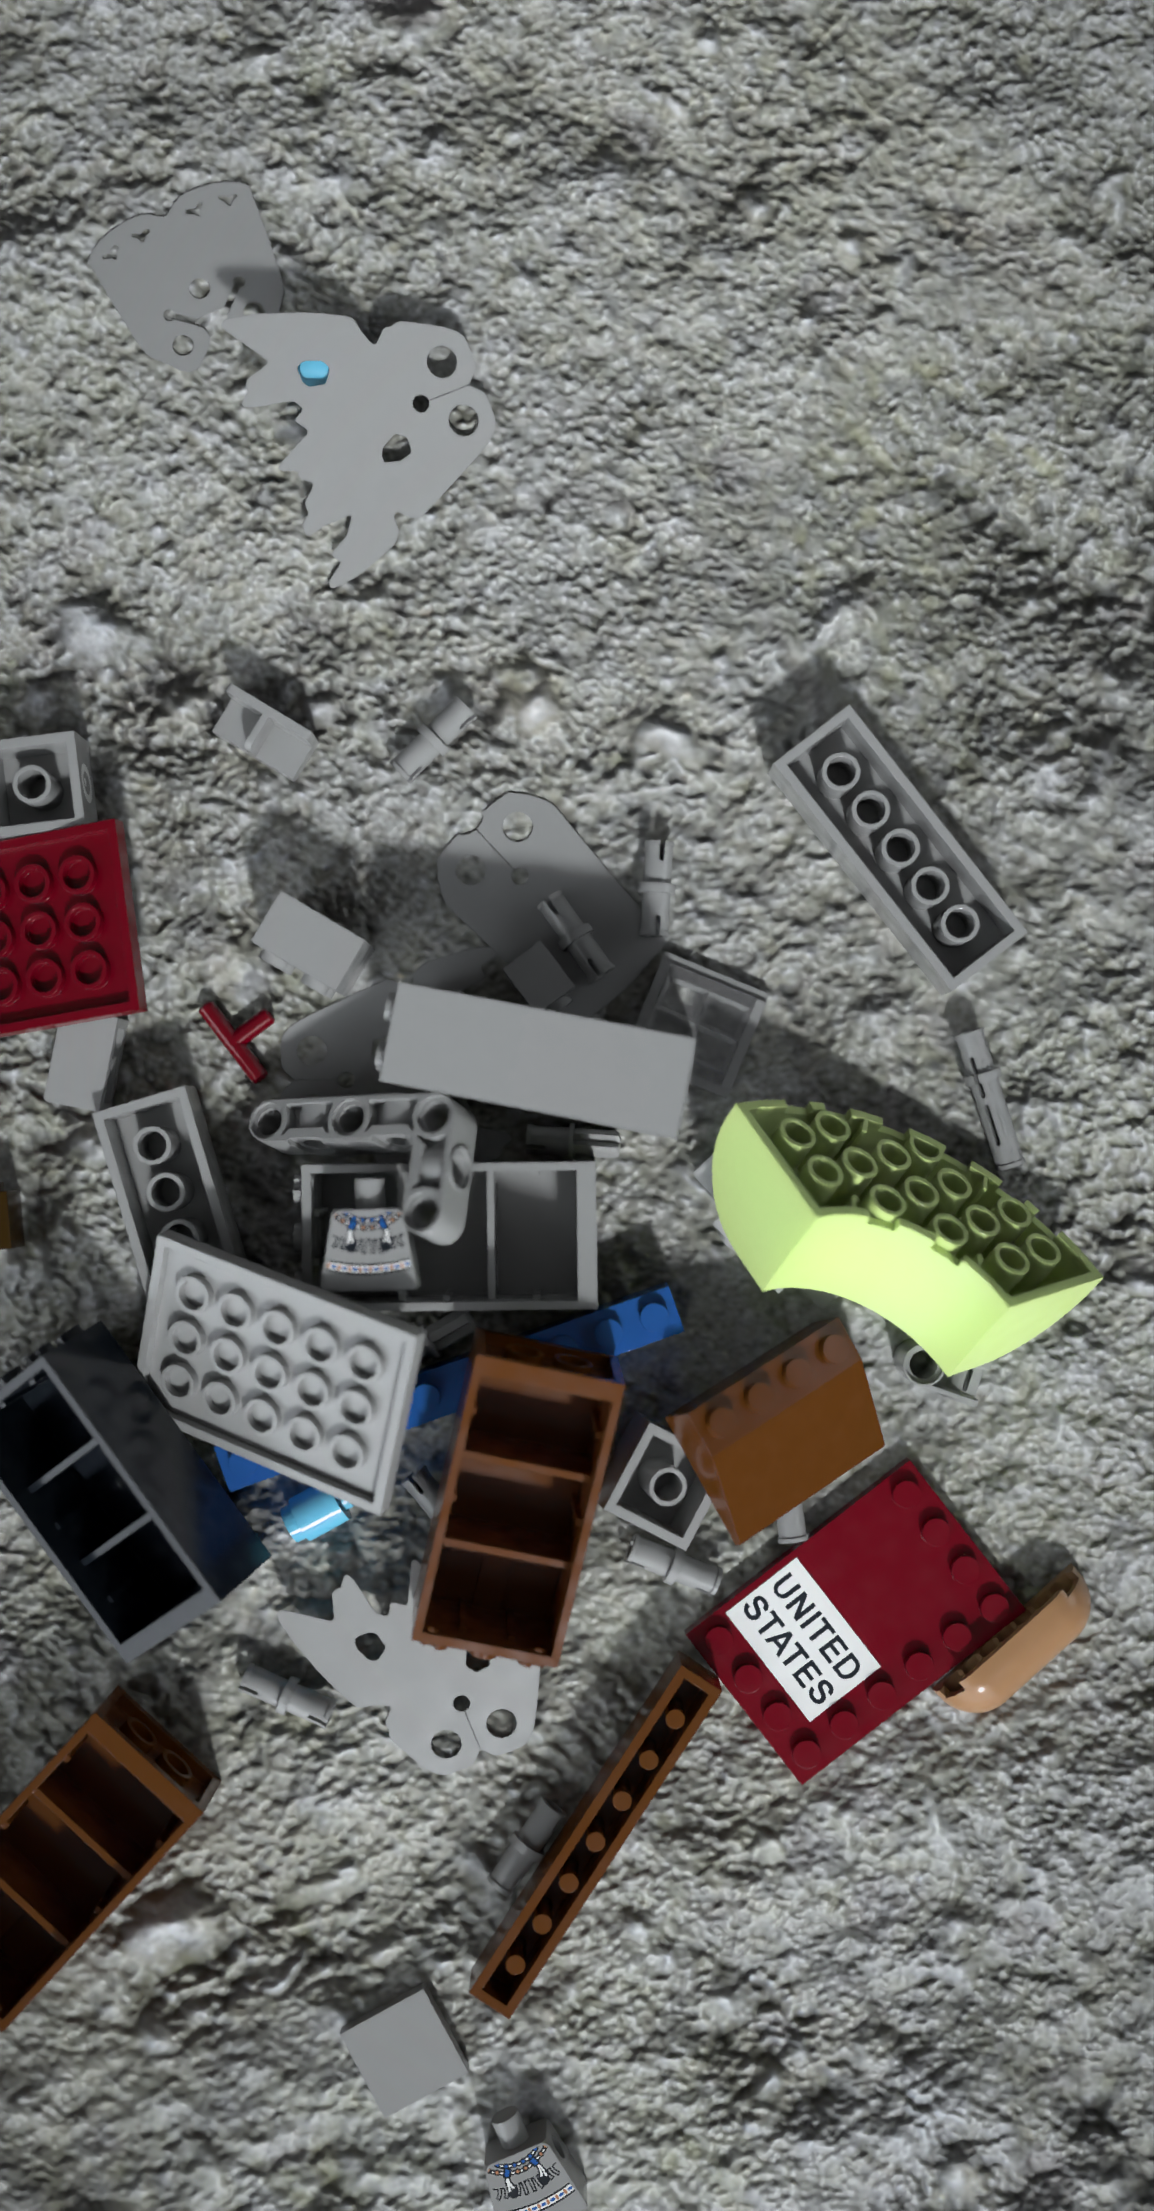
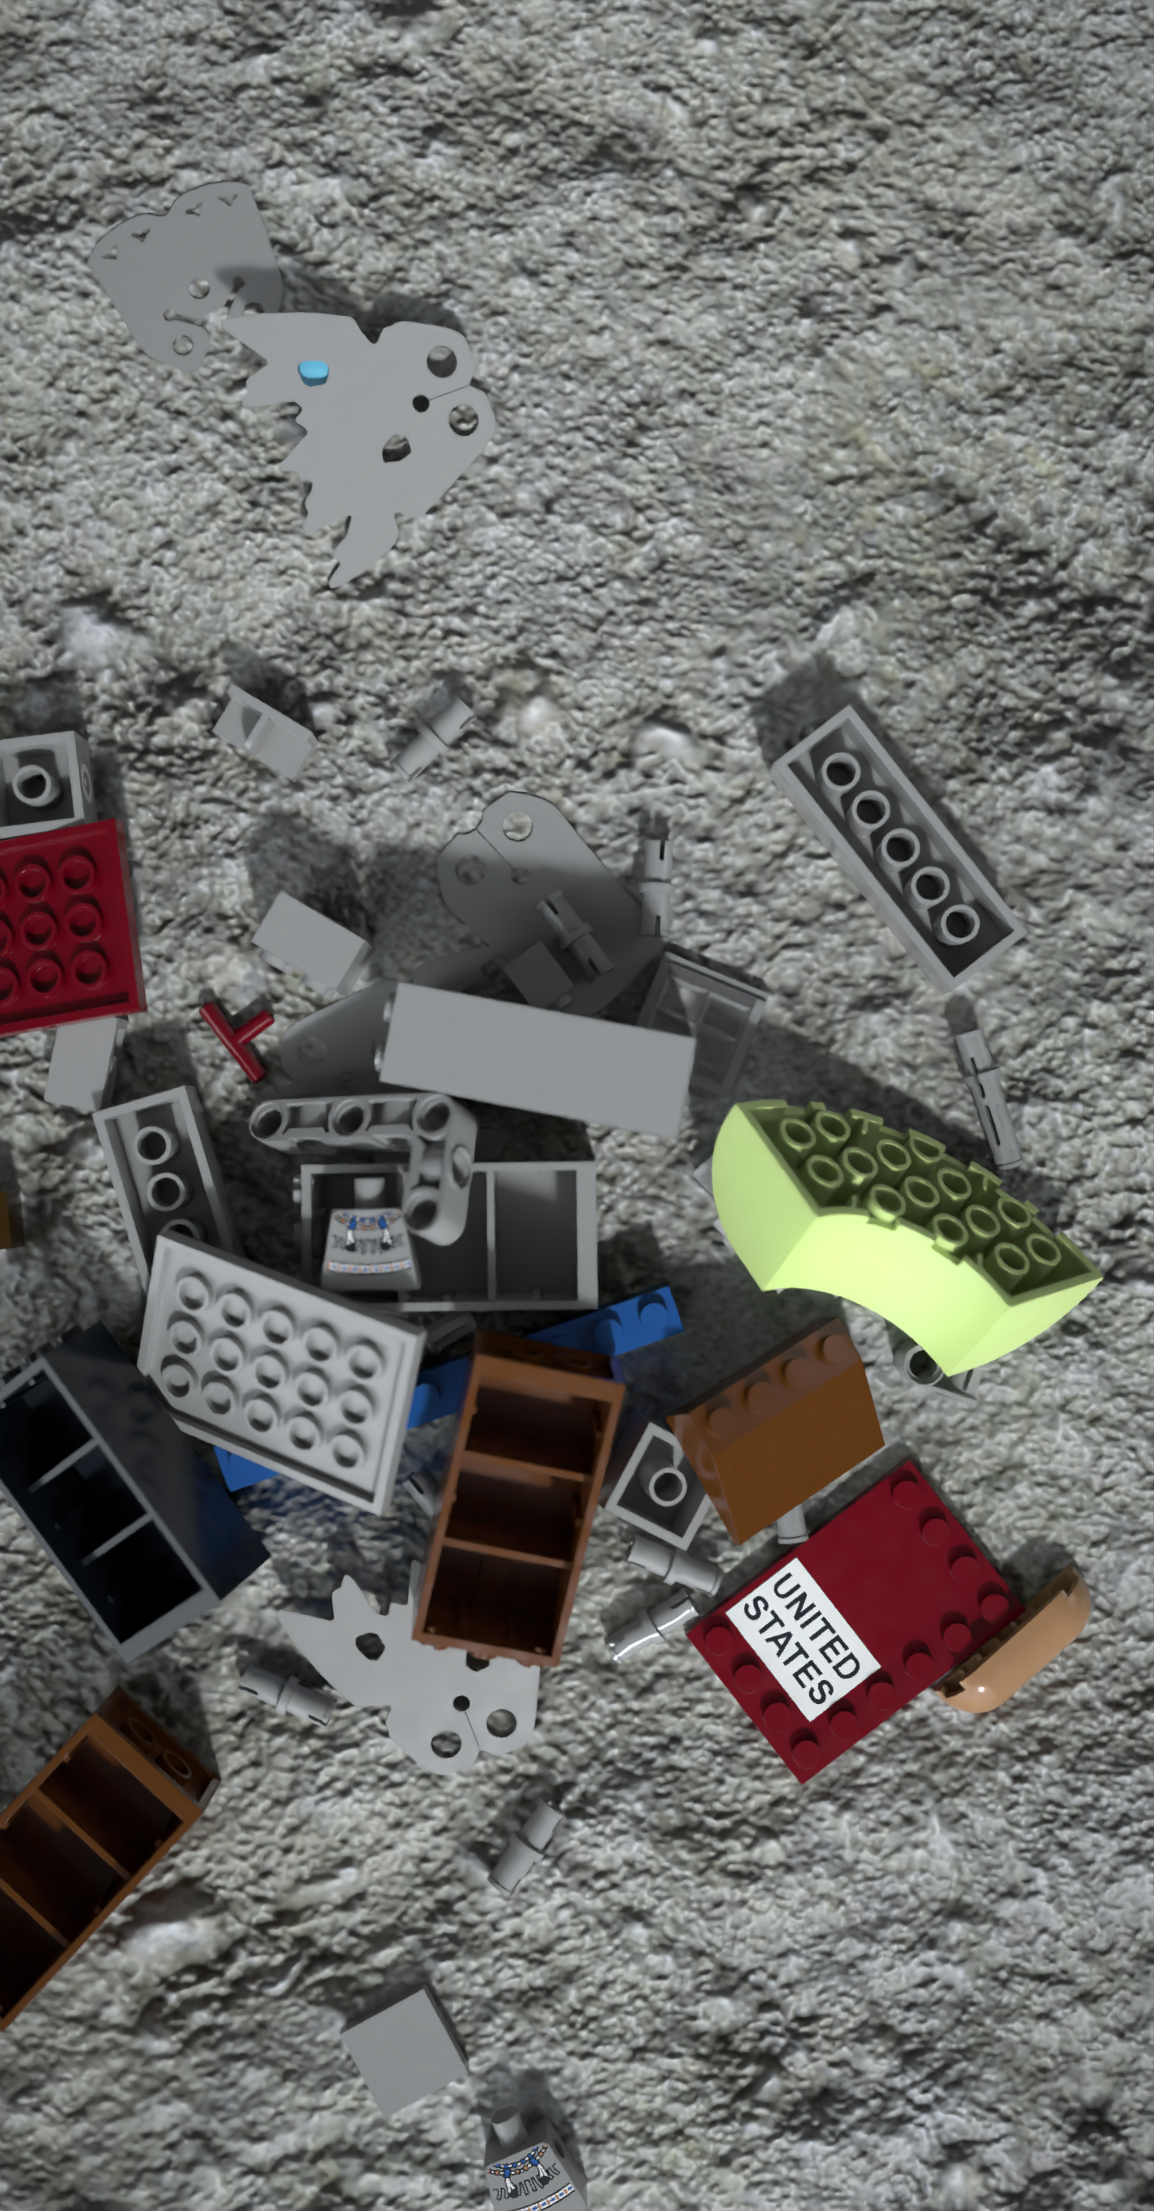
(314, 1514): medium azure brick -> none
(572, 1141): light grey axle -> none
(594, 1834): reddish brown brick -> none
(651, 1626): none -> light grey pin

